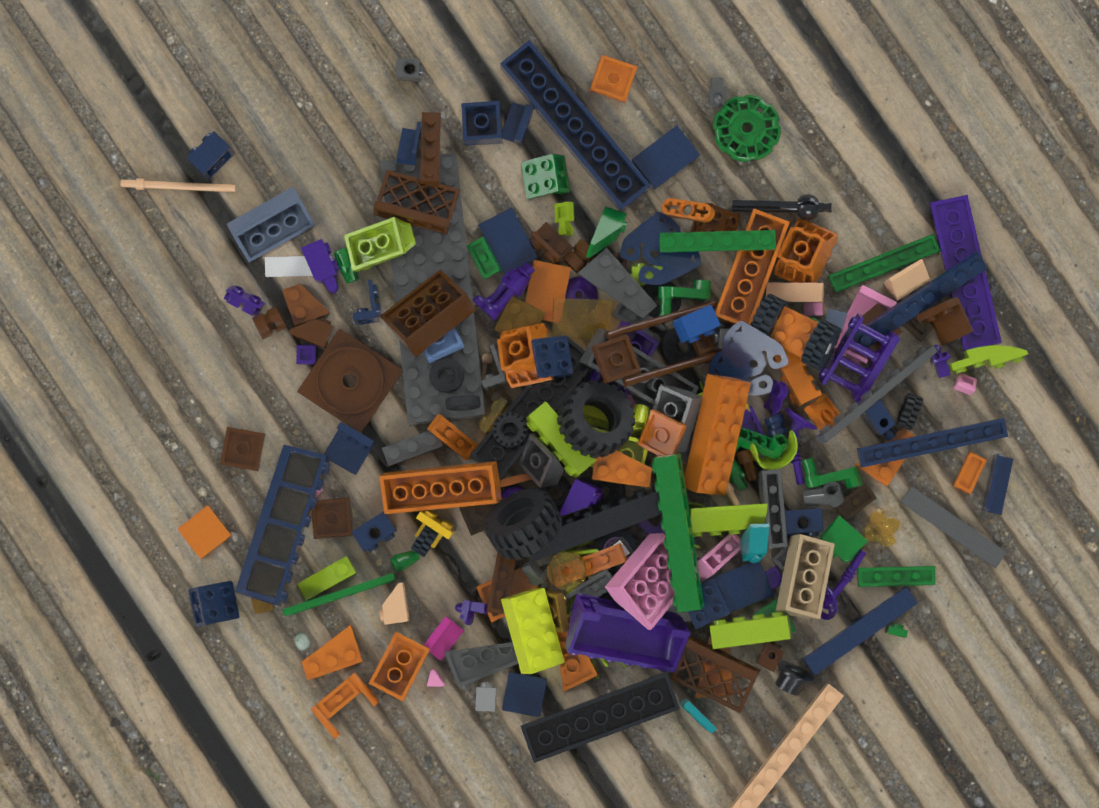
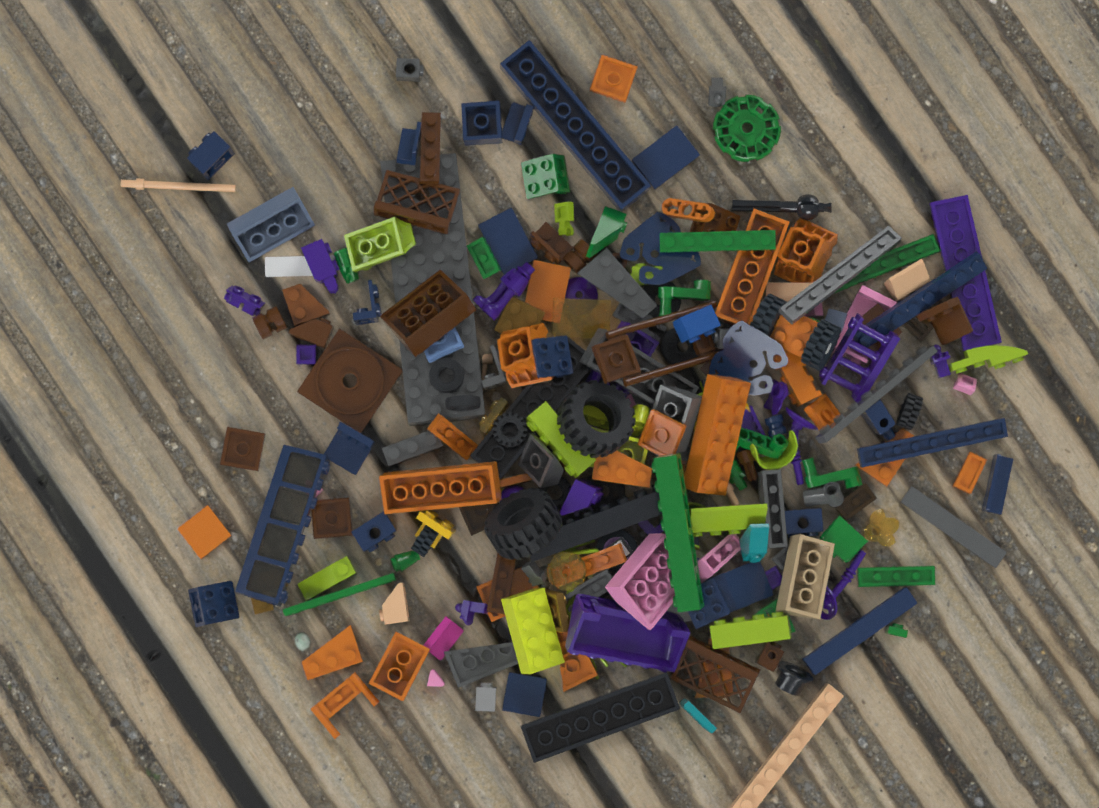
(839, 275): none -> dark grey plate

